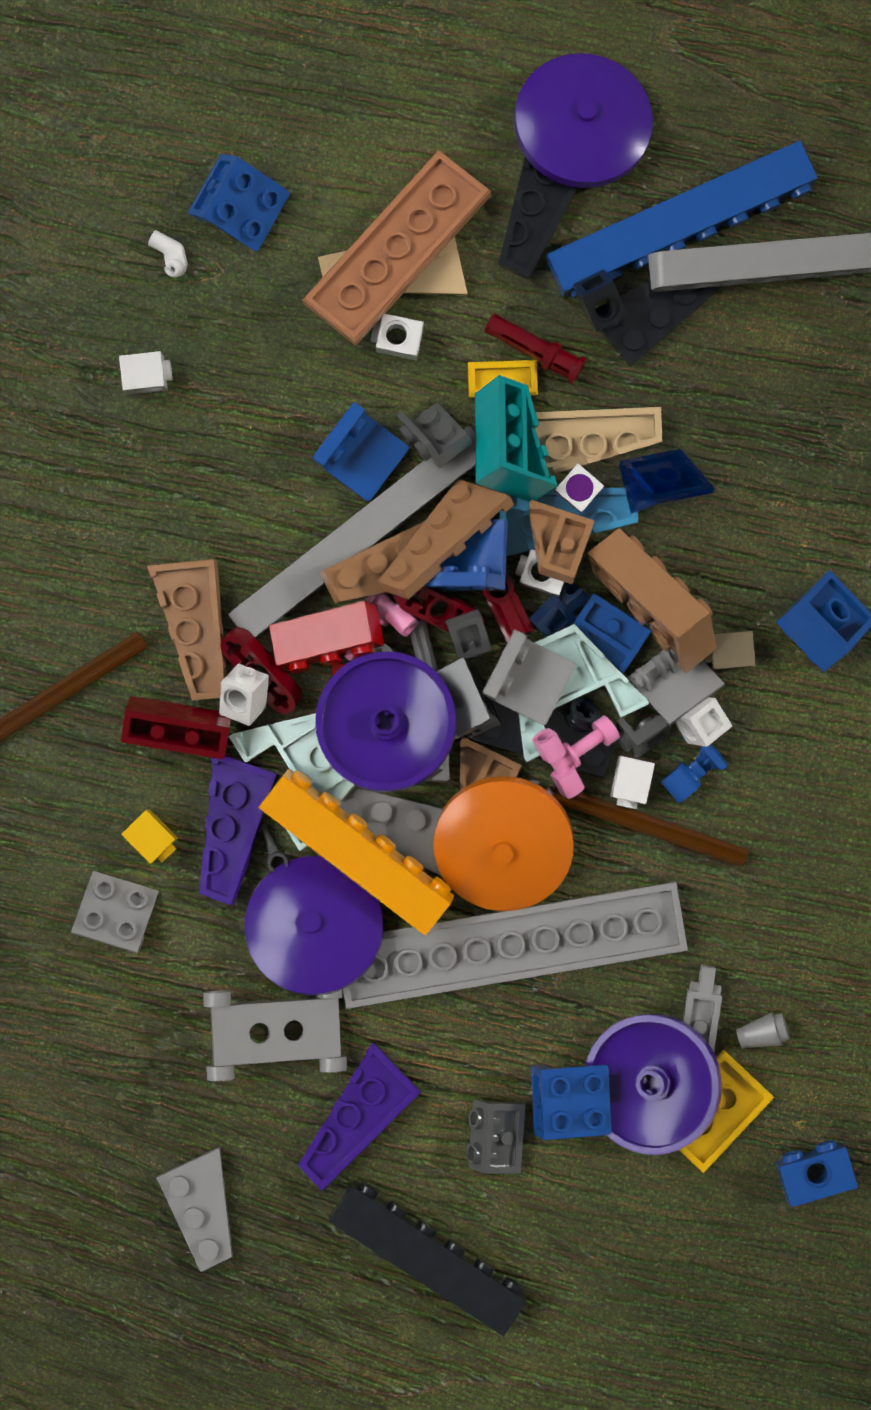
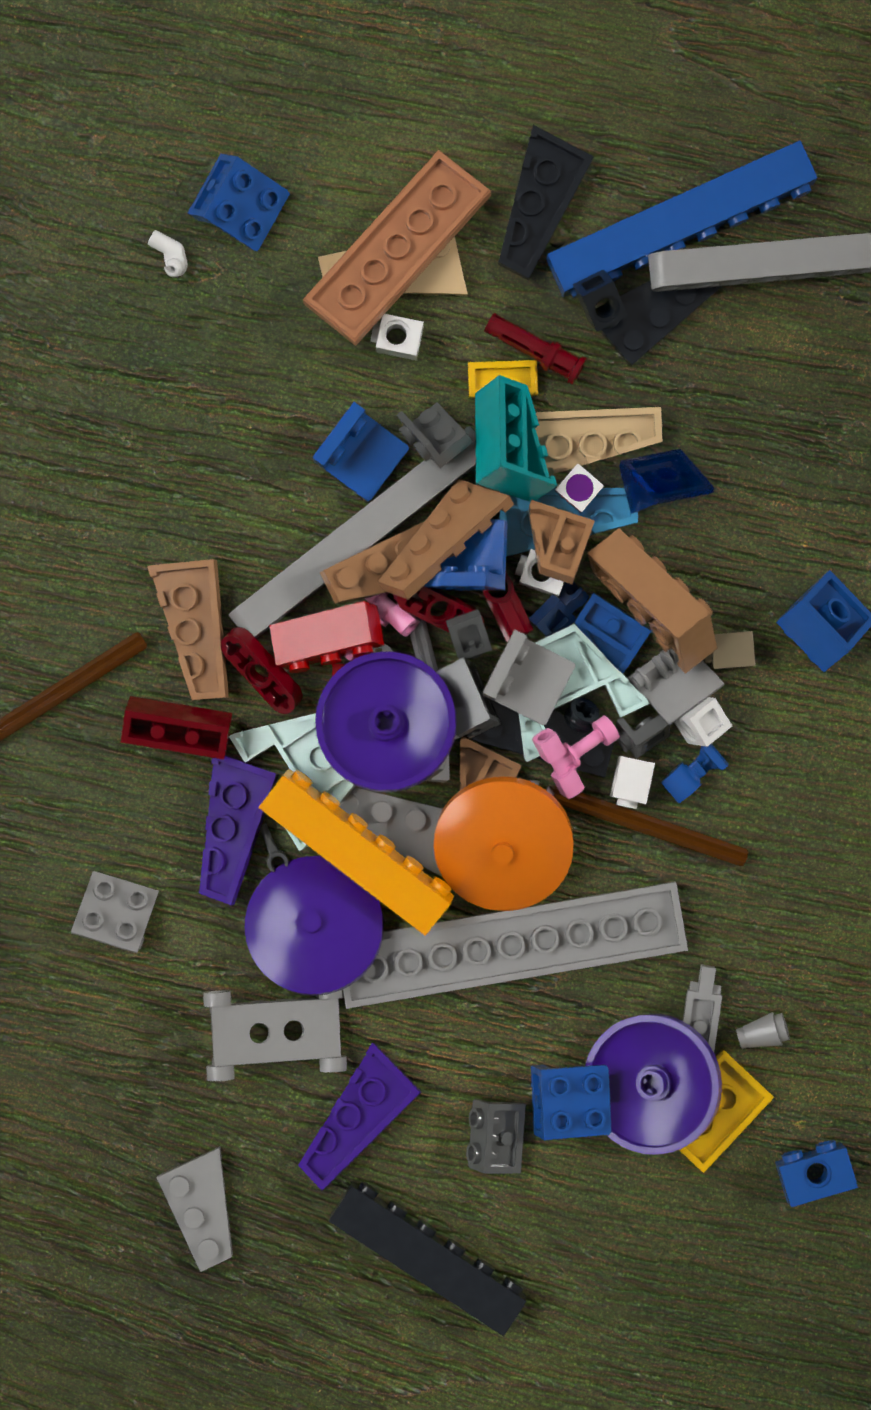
(145, 372): white brick -> none
(151, 837): yellow brick -> none
(243, 694): white brick -> none
(583, 120): dark purple dish -> none

